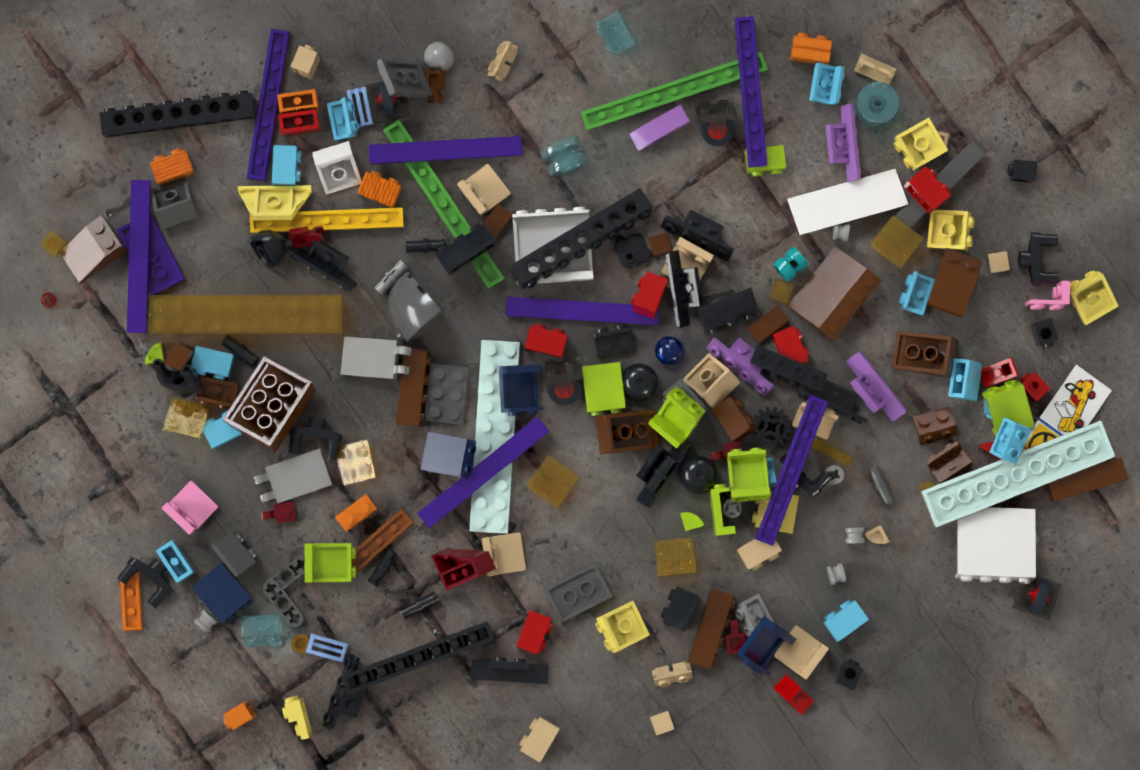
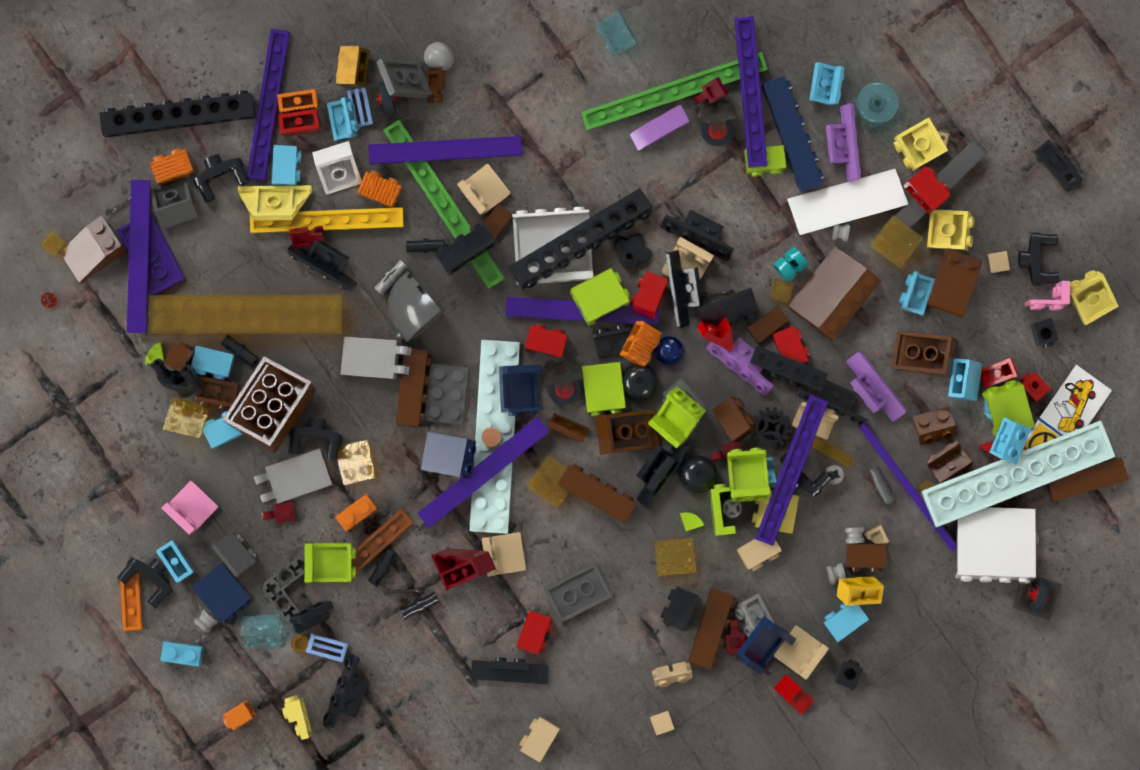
(182, 653): none -> medium azure brick
(215, 169): none -> black connector
(269, 246): black cylinder -> none
(305, 61): tan brick -> none
(311, 616): none -> black bracket
(352, 66): none -> brick
(417, 657): black brick -> none
(491, 437): none -> nougat tile
(504, 53): tan hinge -> none
(563, 156): clear light blue wheel -> none
(568, 427): none -> reddish brown plate
(597, 494): none -> reddish brown brick
(600, 296): none -> lime panel
(622, 627): light yellow plate -> none
(640, 343): none -> orange brick
(659, 244): reddish brown tile -> none
(711, 380): tan slope -> none
(712, 91): none -> dark red plate
(718, 335): none -> red slope
(792, 135): none -> dark blue brick
(810, 49): orange brick -> none
(860, 591): none -> yellow brick
(866, 556): none -> reddish brown brick
(874, 69): tan hinge -> none
(905, 483): none -> dark purple tile
(1022, 171): black brick -> none
(1058, 165): none -> black plate

